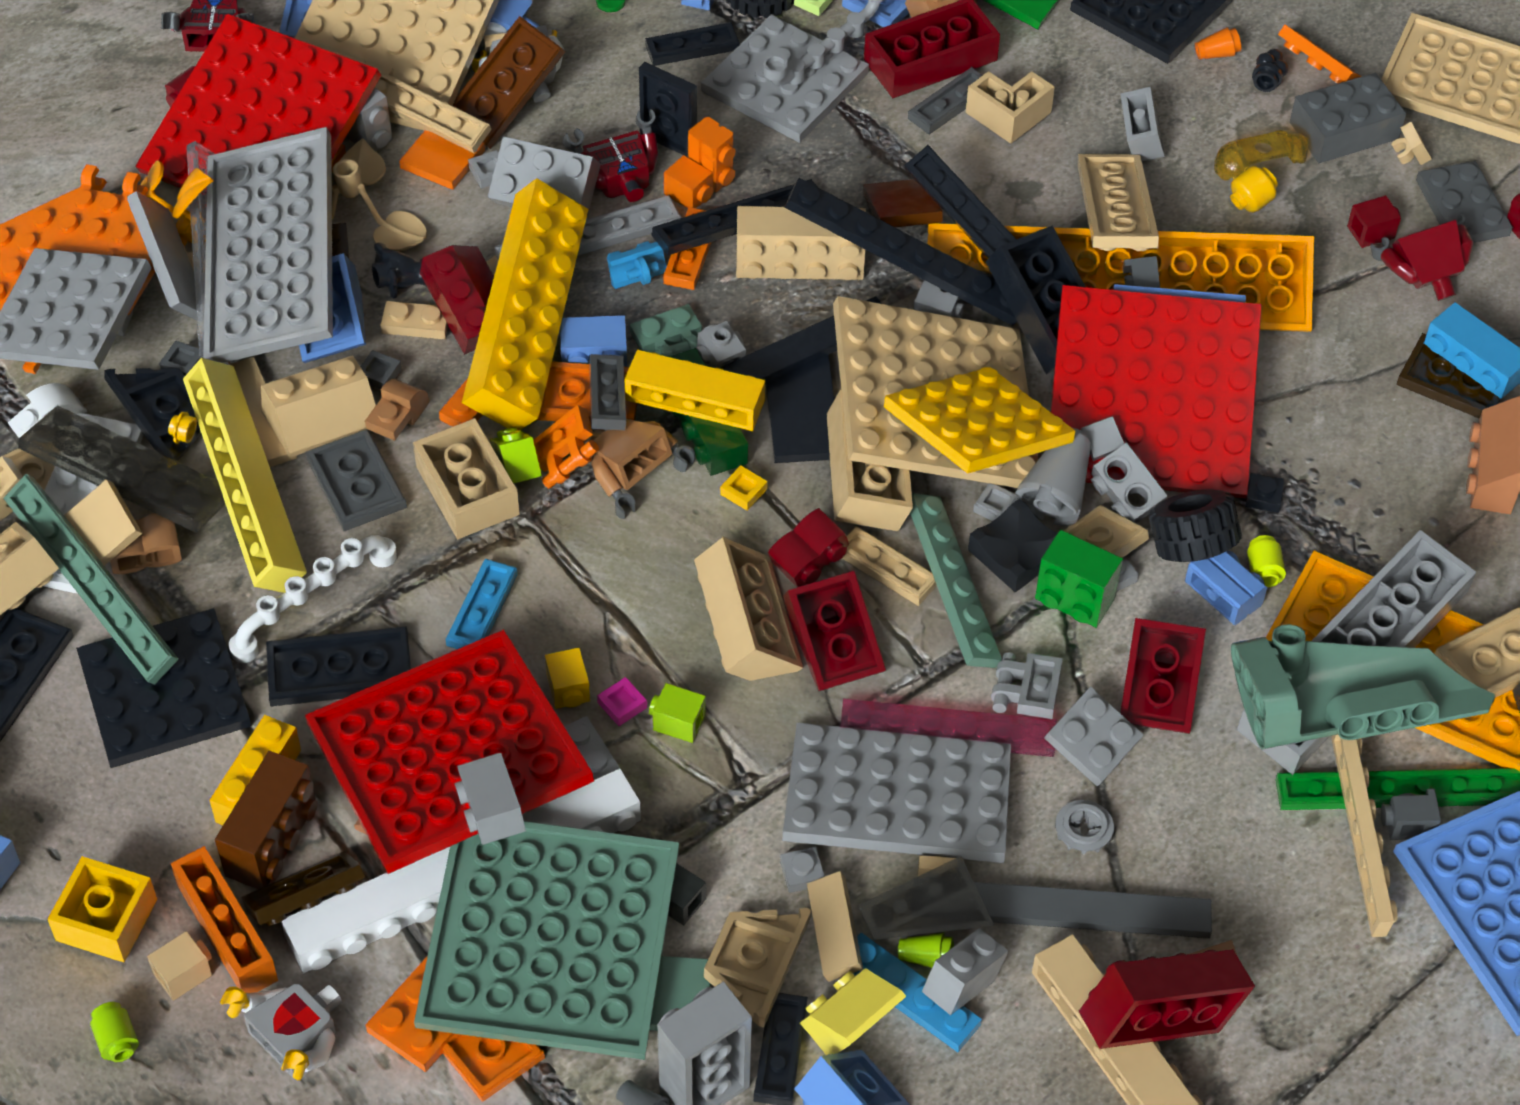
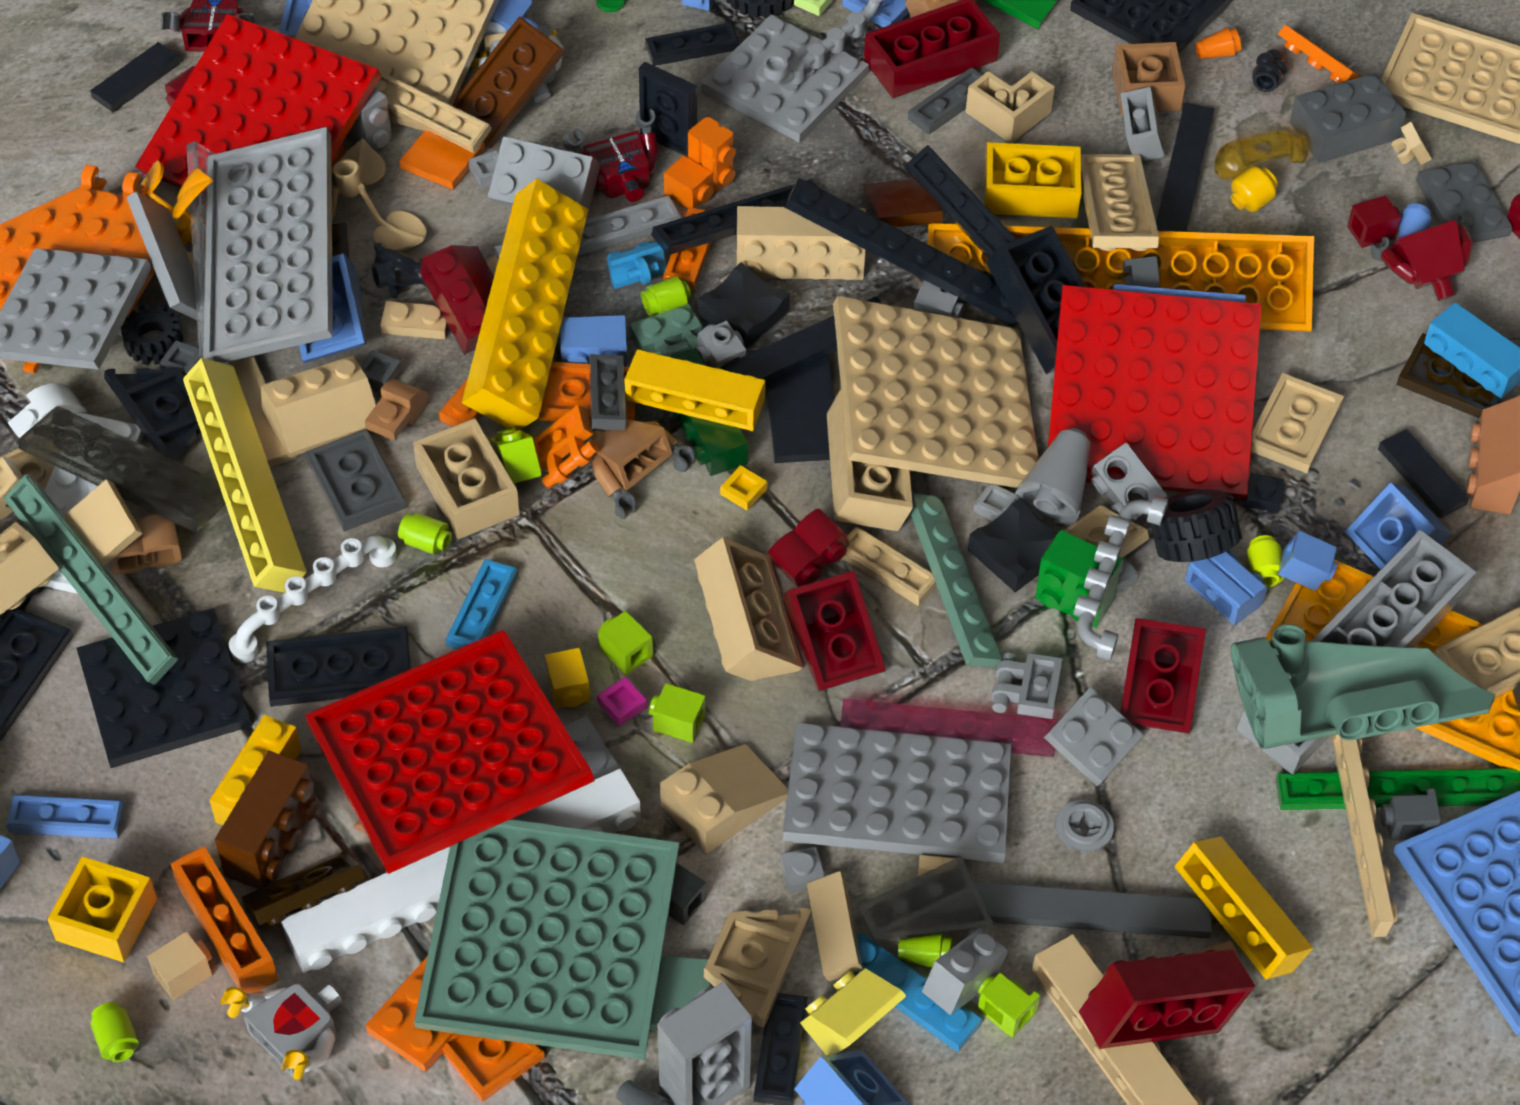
(65, 816): none -> medium blue tile
(135, 77): none -> black tile
(146, 321): none -> black tyre
(182, 427): yellow plate -> none
(425, 533): none -> lime brick
(491, 799): light grey brick -> none
(625, 642): none -> lime brick
(665, 296): none -> lime brick
(721, 795): none -> tan slope
(745, 304): none -> black brick
(979, 419): yellow plate -> none
(1007, 1003): none -> lime brick
(1032, 180): none -> yellow brick
(1098, 580): none -> light grey bar
(1103, 438): light grey tile -> none
(1146, 66): none -> medium nougat brick
(1184, 168): none -> black tile
(1243, 907): none -> yellow brick
(1295, 422): none -> tan plate
(1308, 561): none -> medium blue brick
(1392, 523): none -> medium blue slope
(1414, 219): none -> medium blue cone
(1423, 473): none -> black tile

